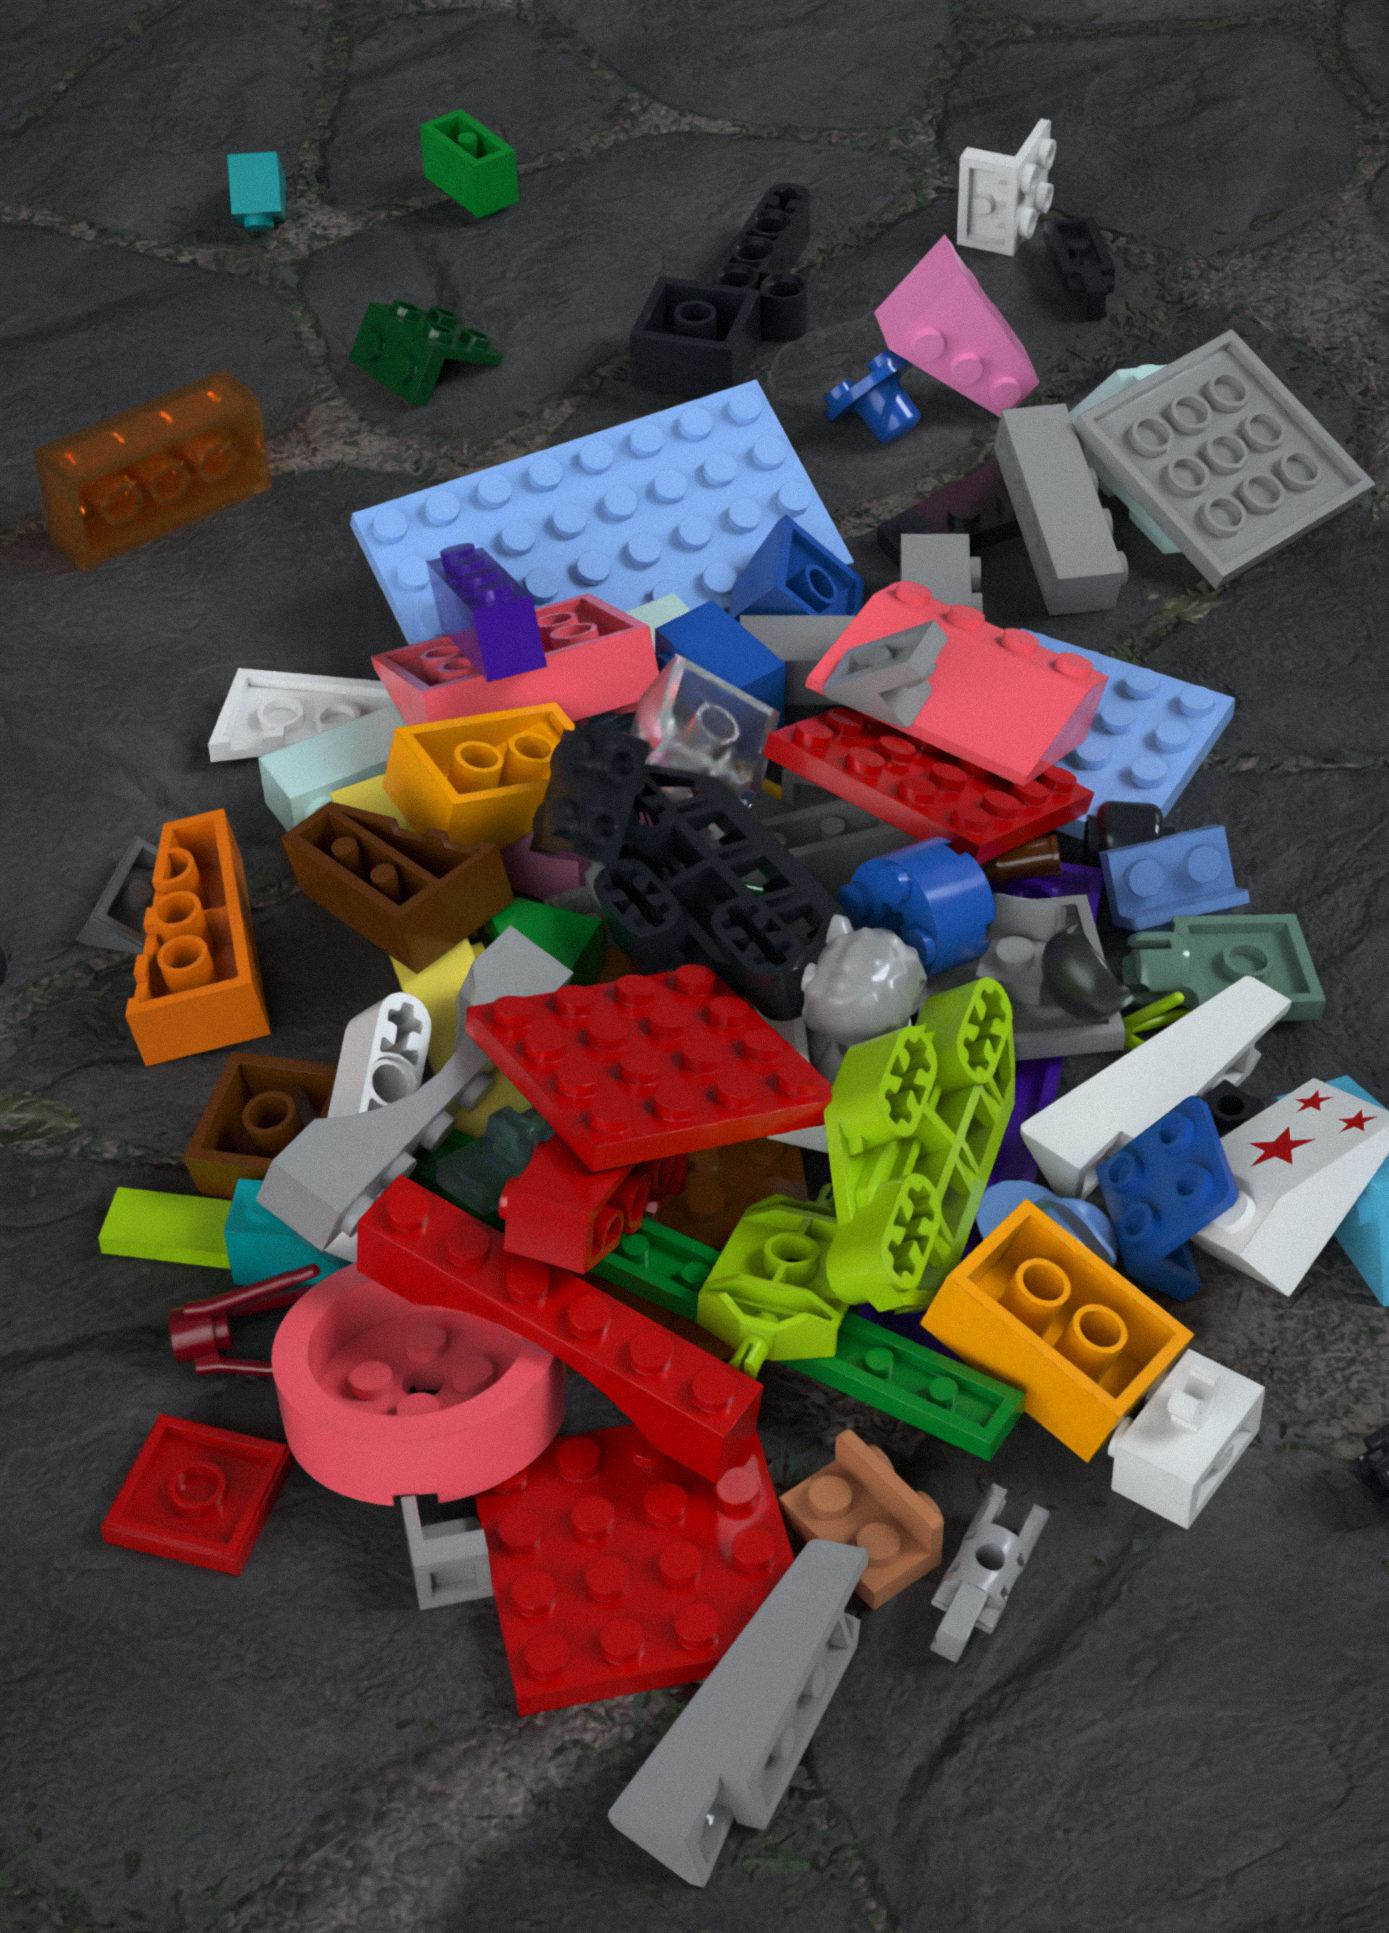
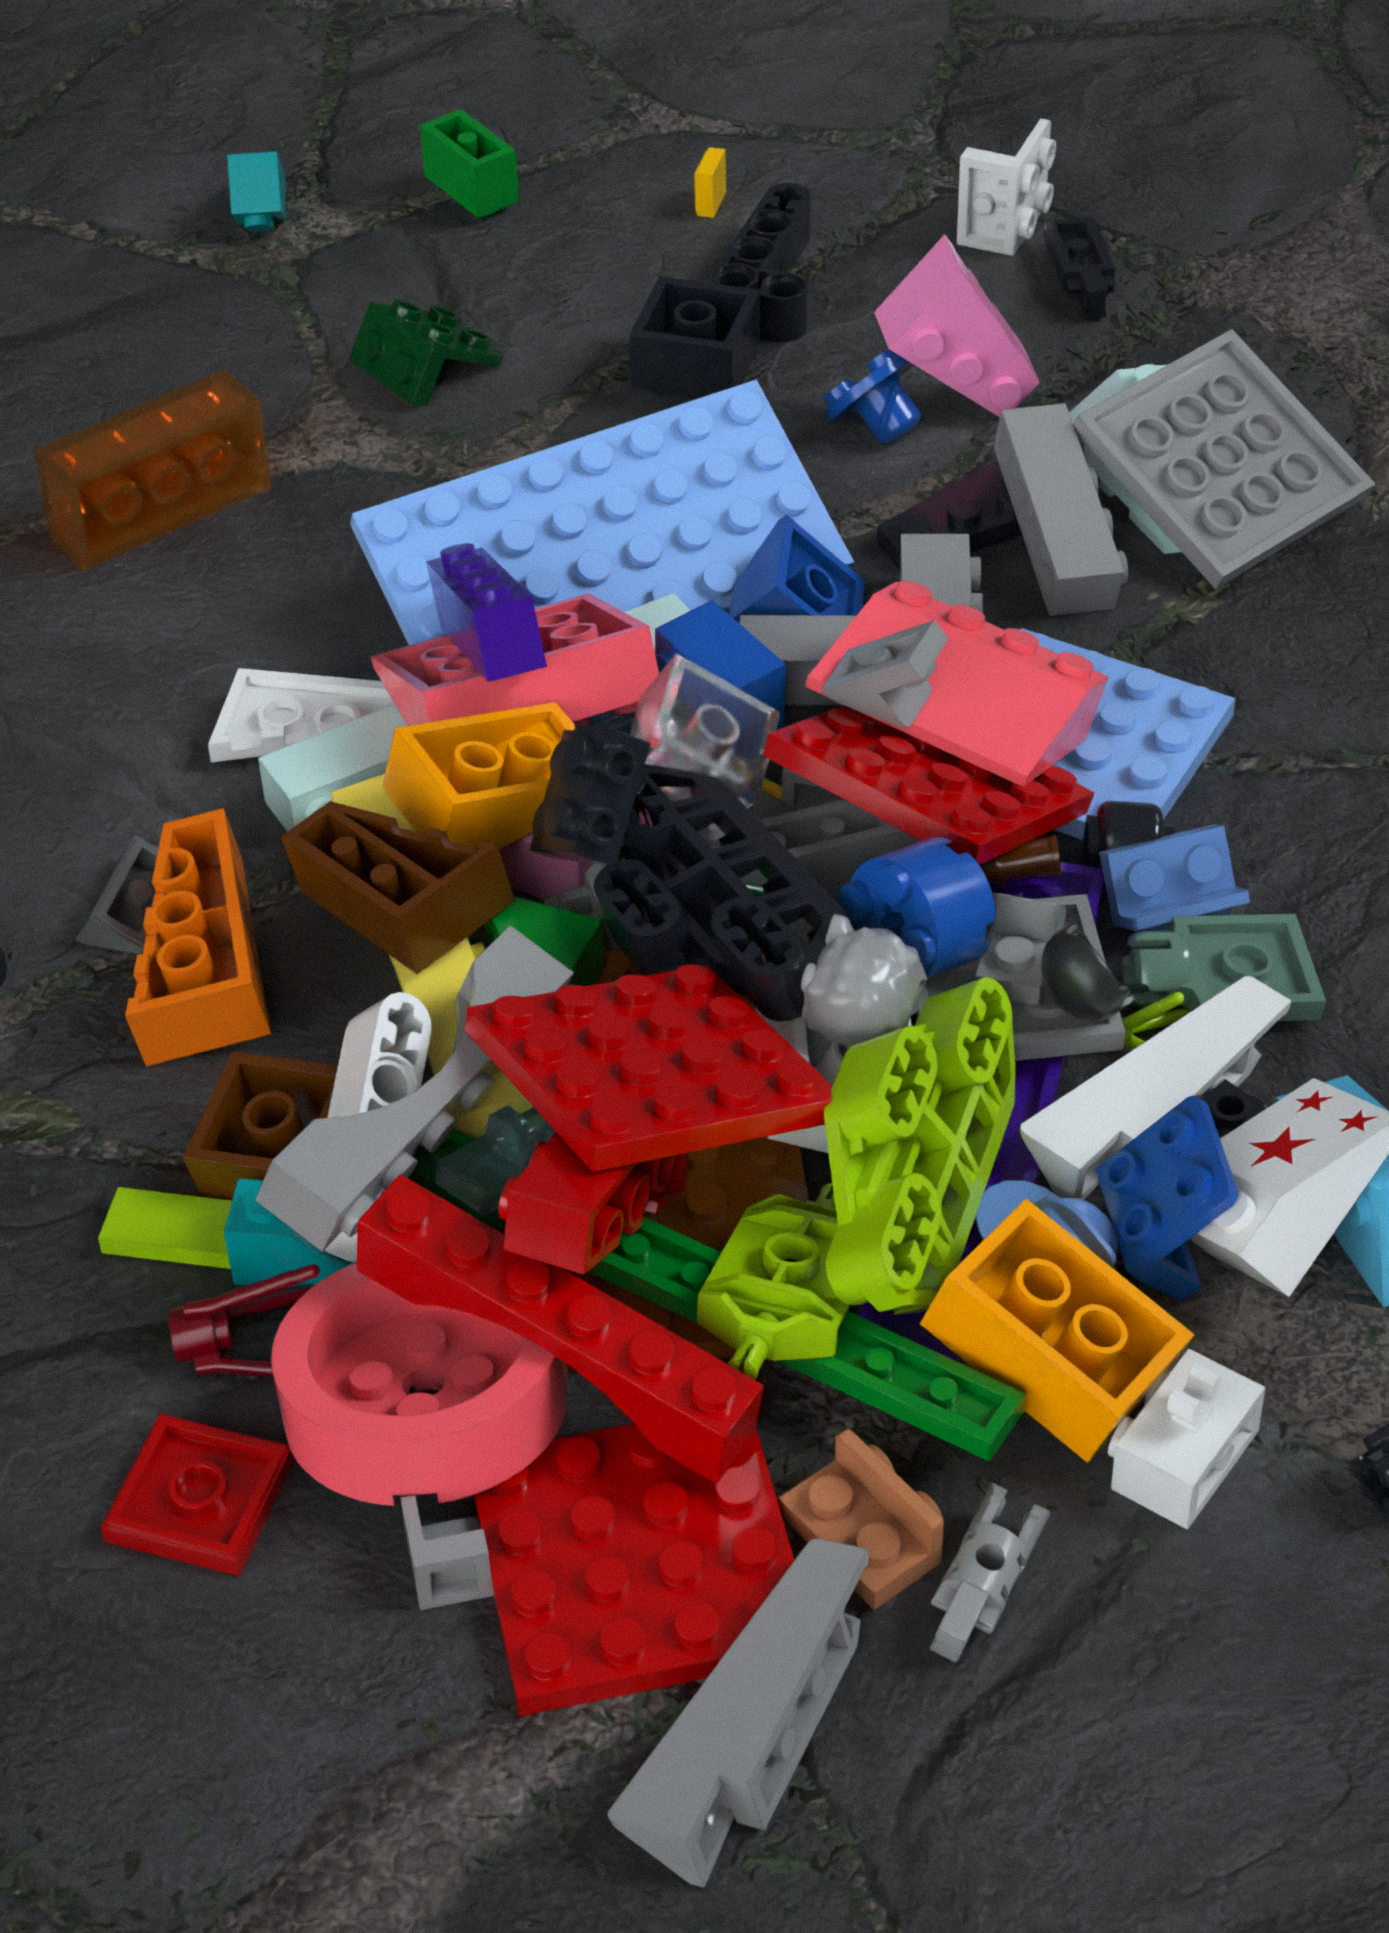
(710, 182): none -> yellow tile

